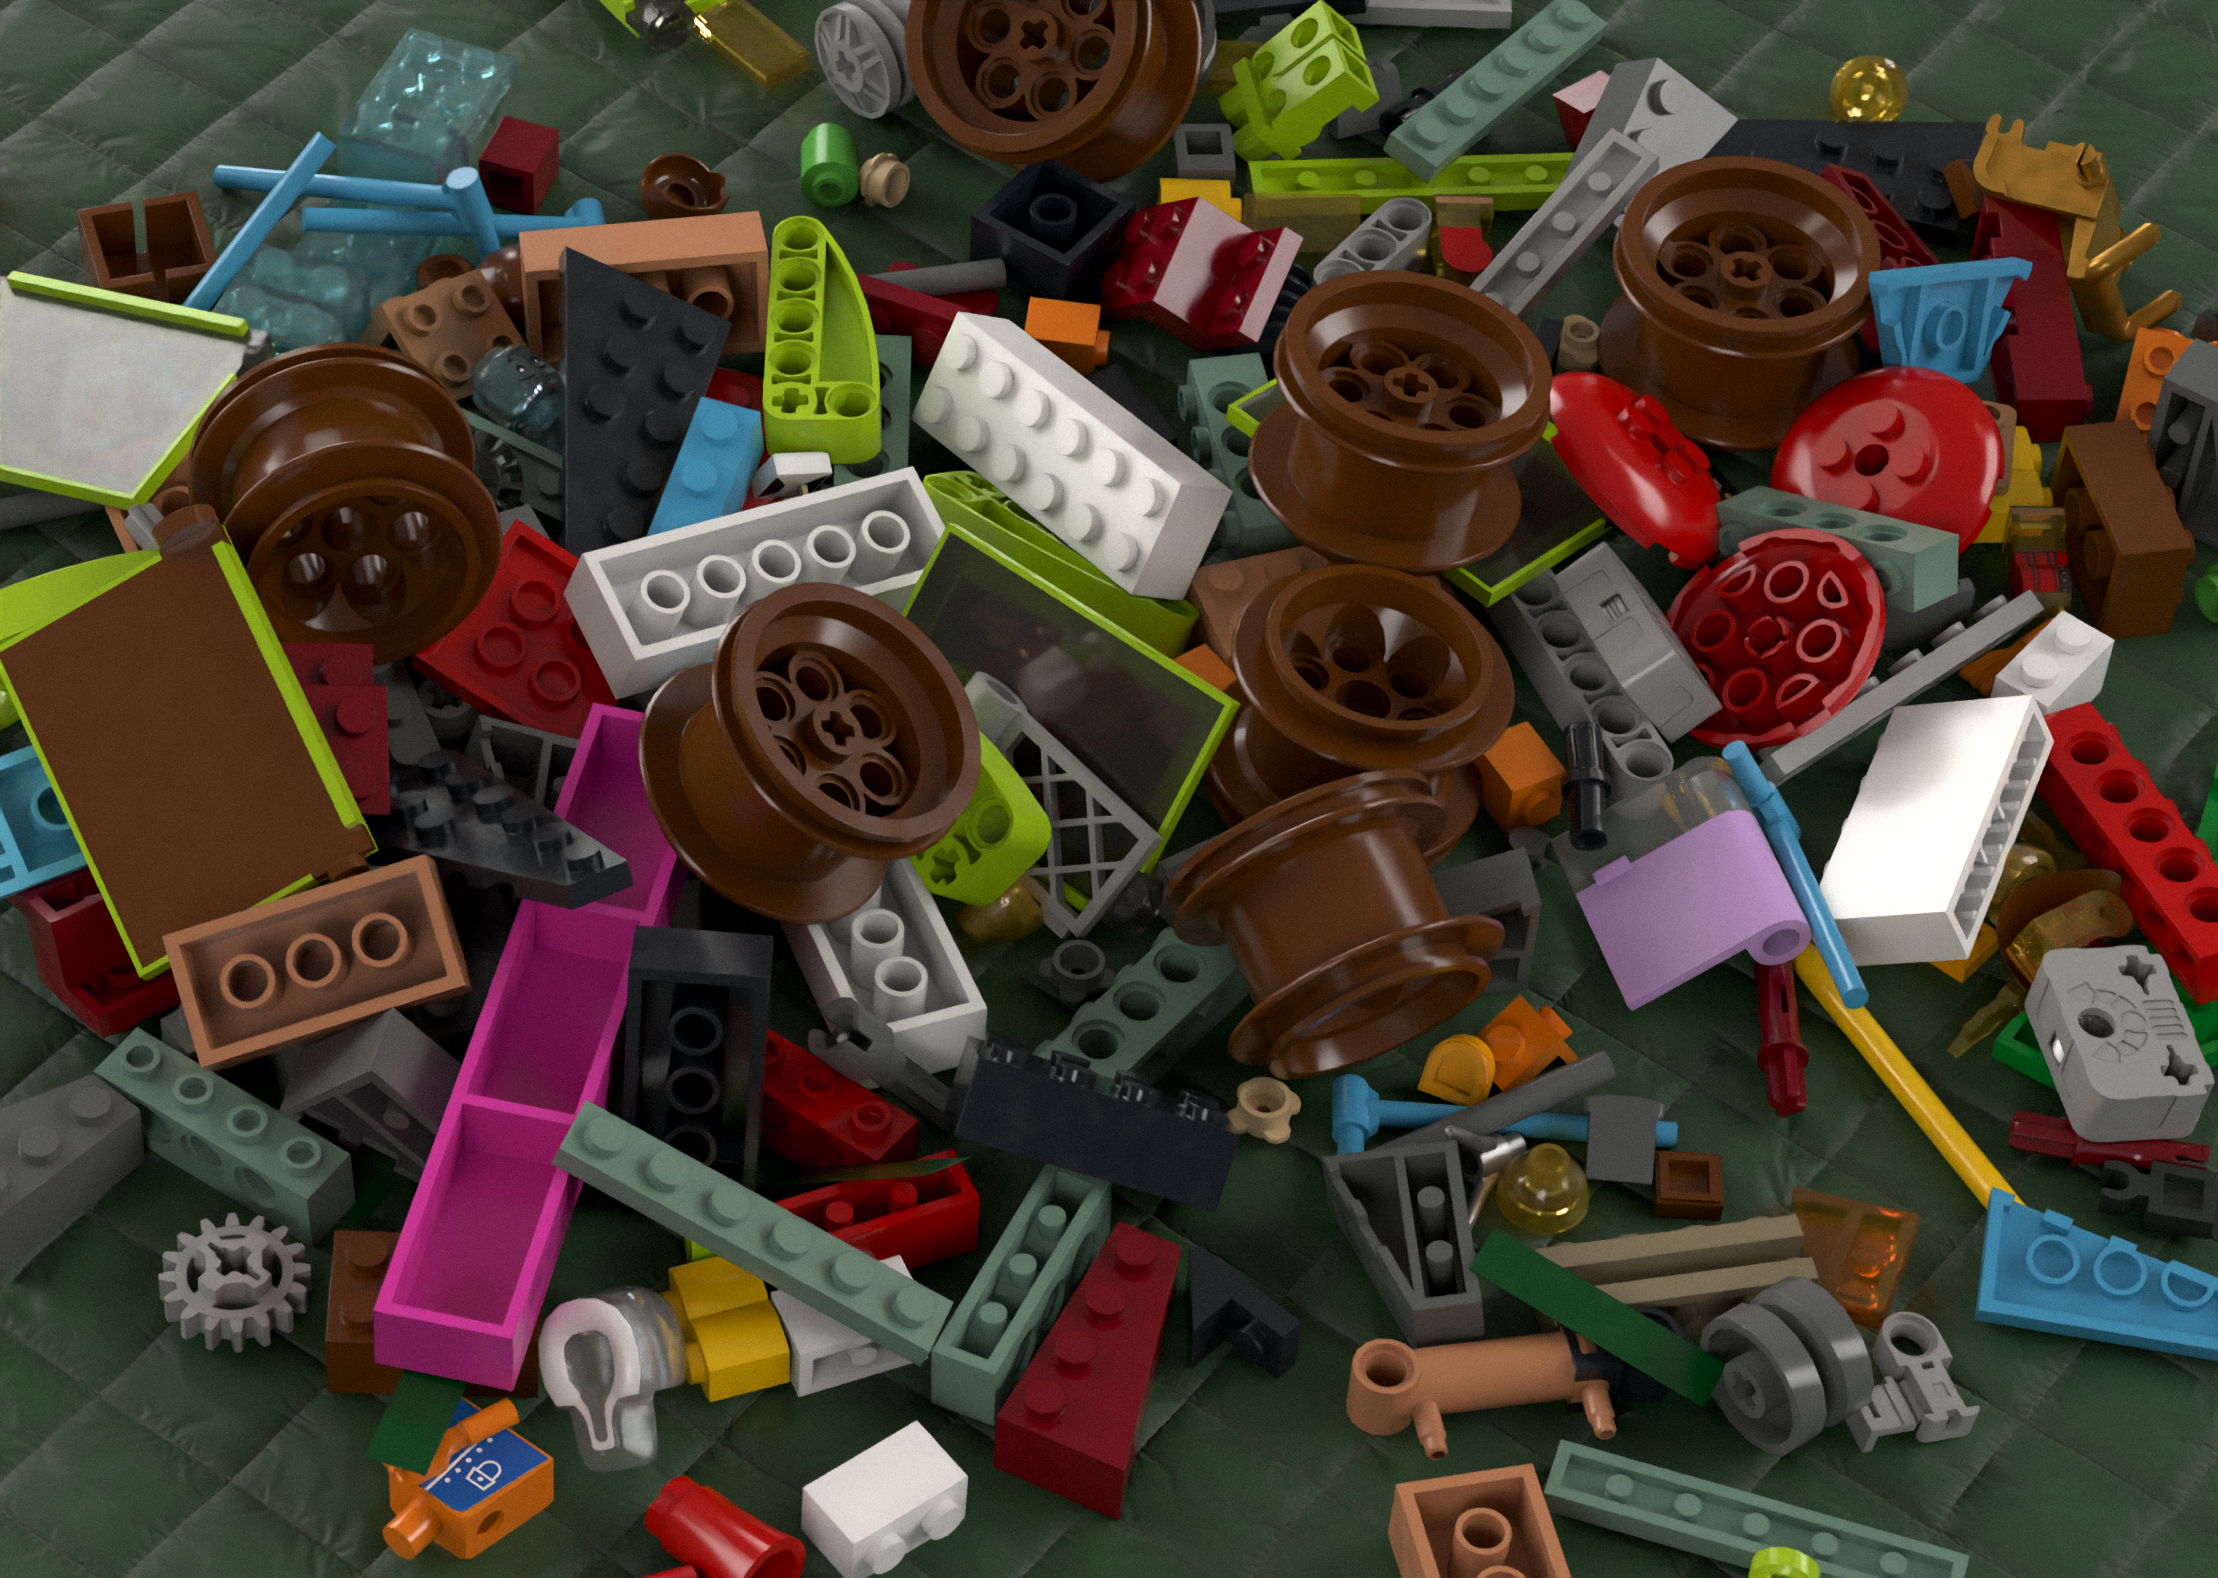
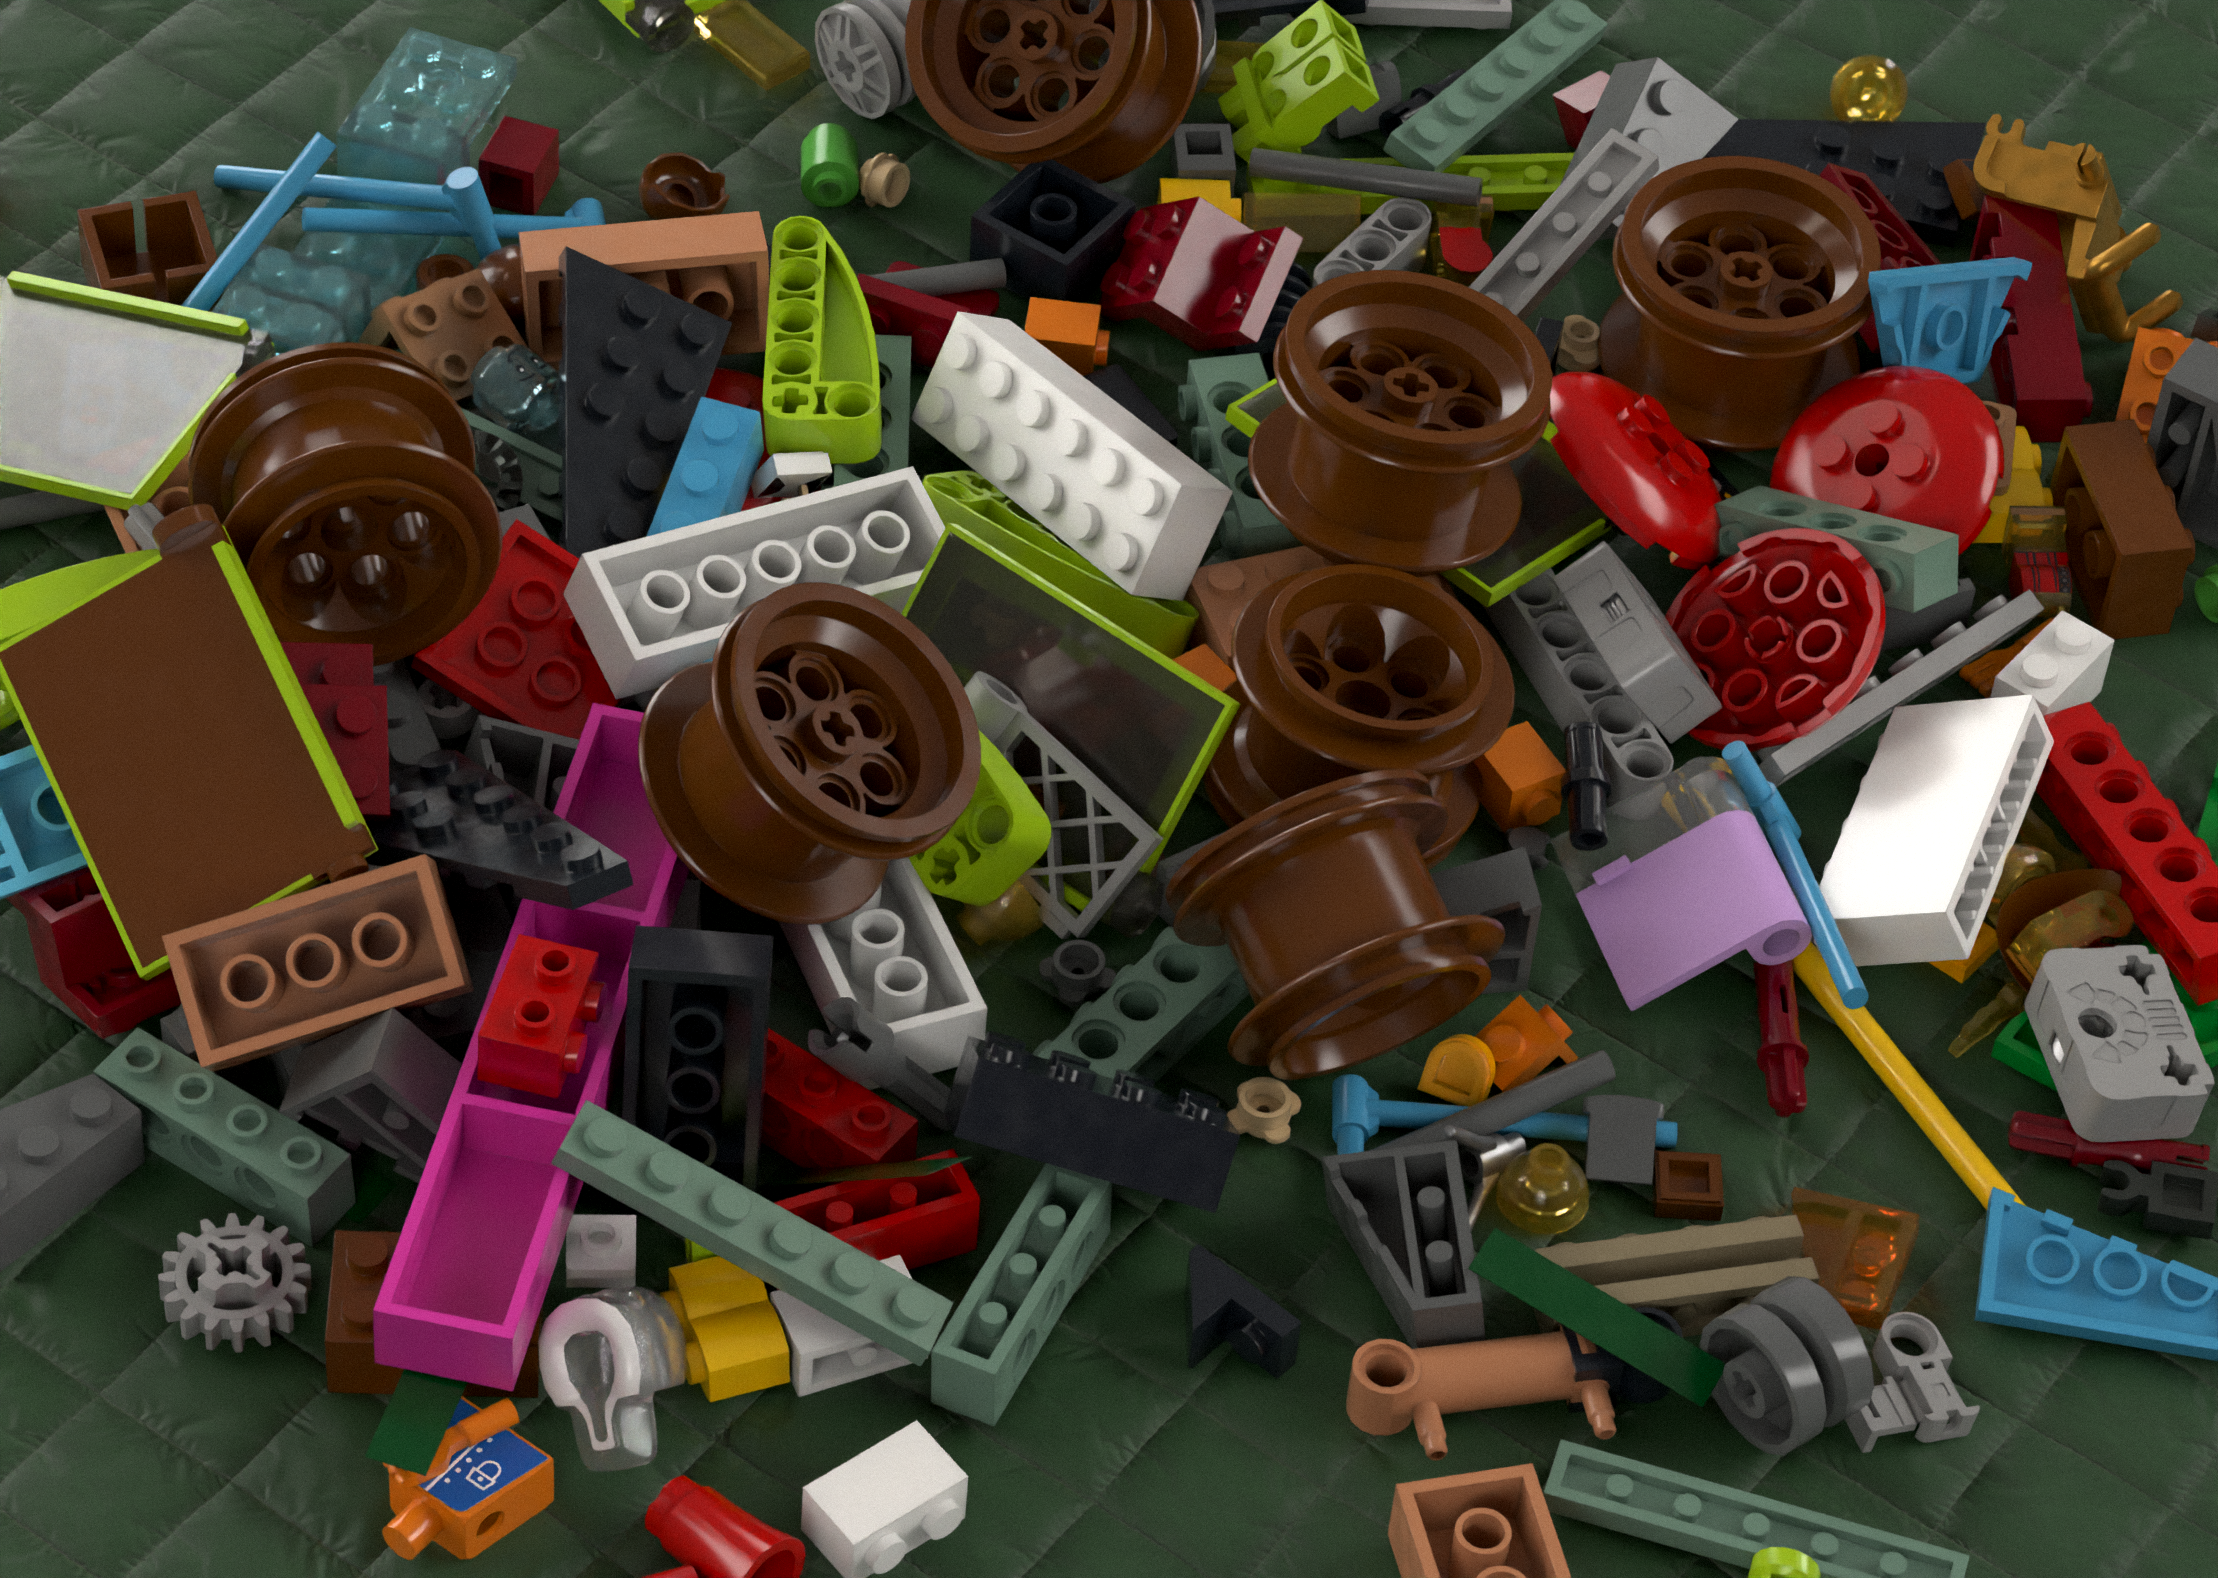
(540, 1016): none -> red brick
(601, 1251): none -> white bracket
(1091, 1381): dark red wedge -> none
(1365, 177): none -> dark grey piece

